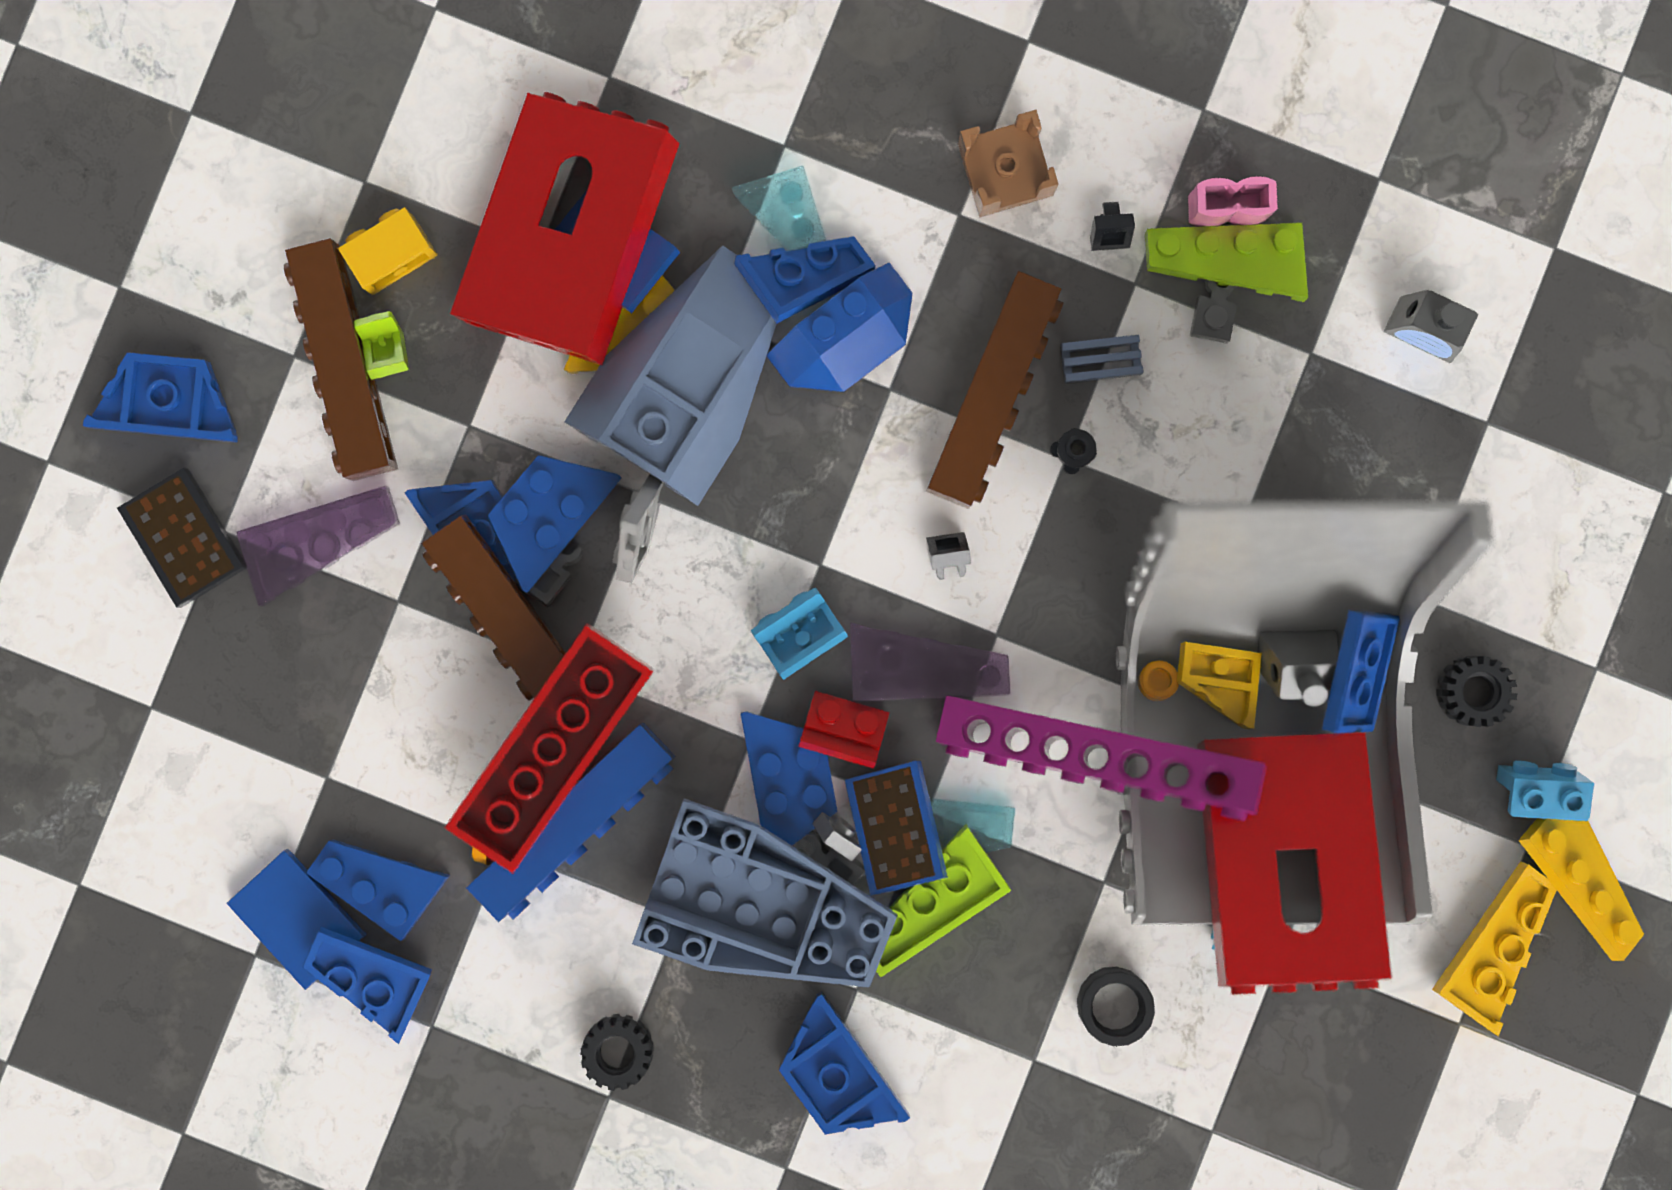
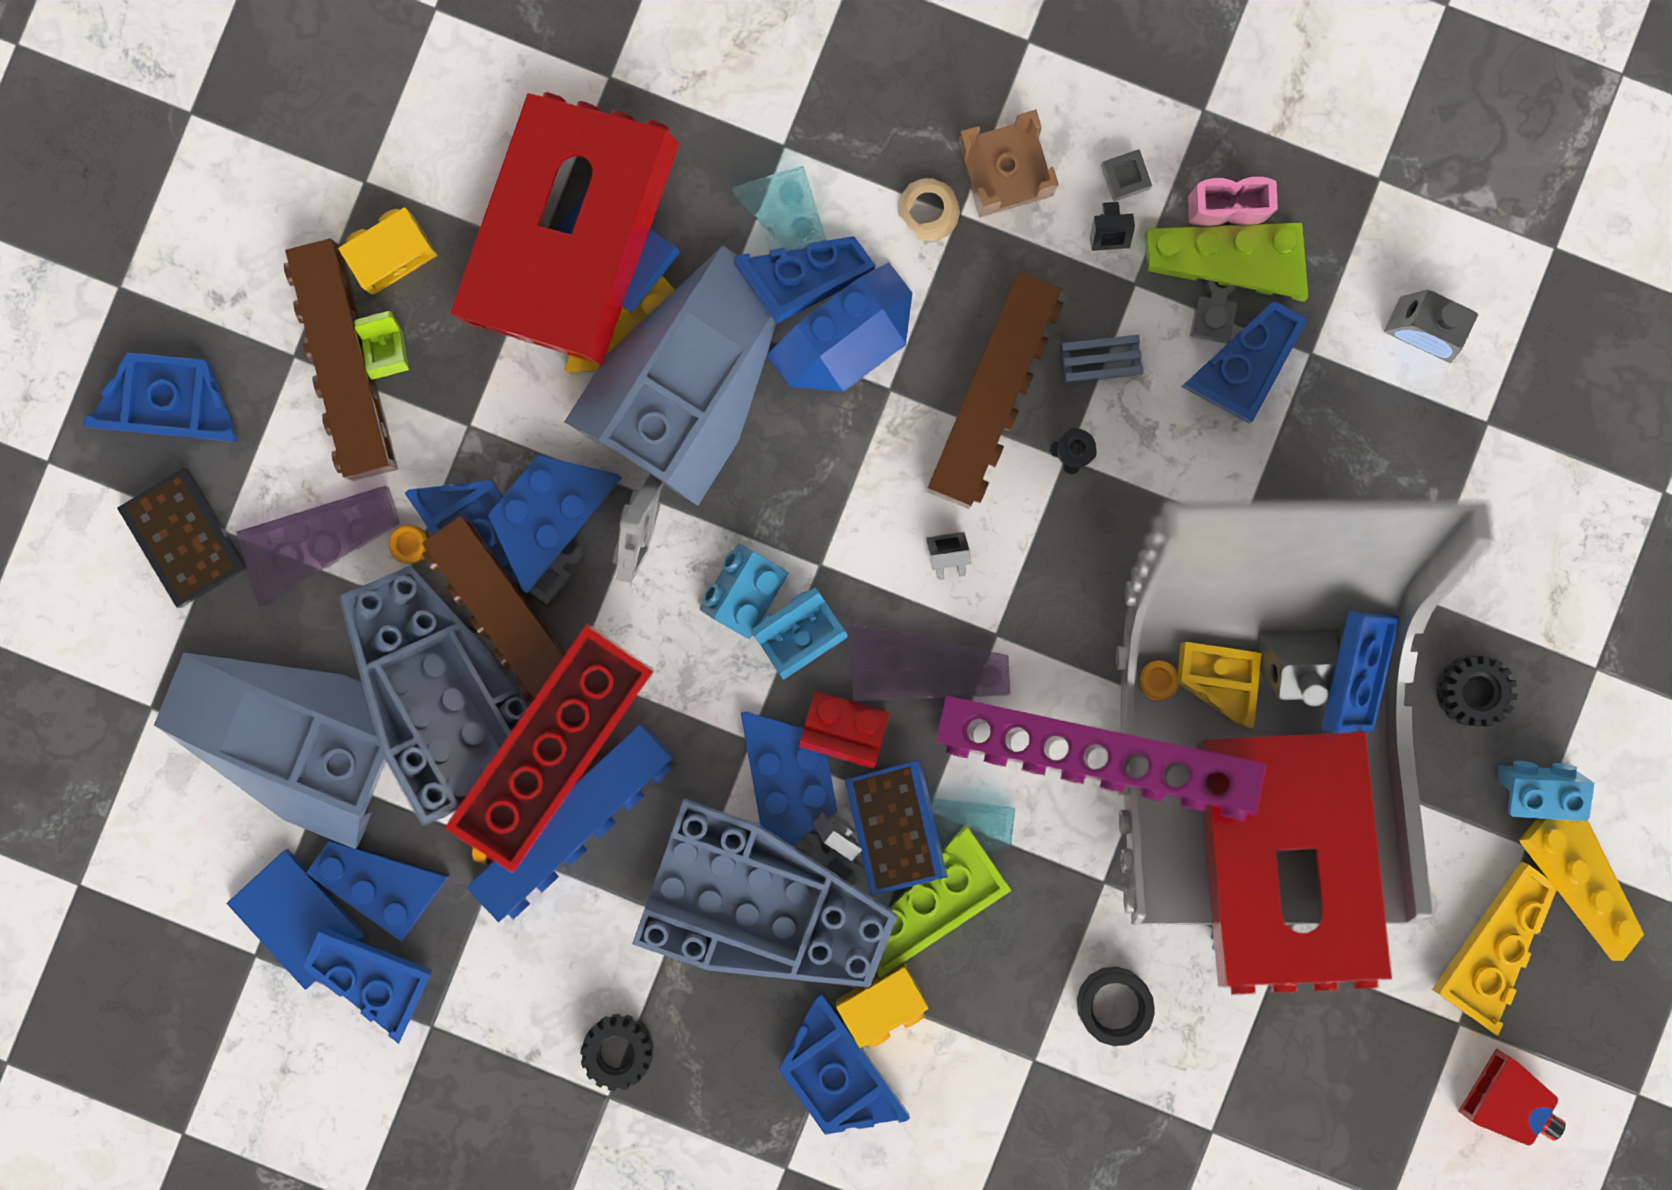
(282, 736): none -> sand blue wedge
(406, 544): none -> light orange tile
(430, 690): none -> sand blue wedge
(743, 590): none -> dark azure bracket
(882, 1007): none -> yellow brick
(948, 220): none -> tan piece
(1126, 175): none -> dark grey plate
(1249, 364): none -> blue wing
(1512, 1102): none -> red torso

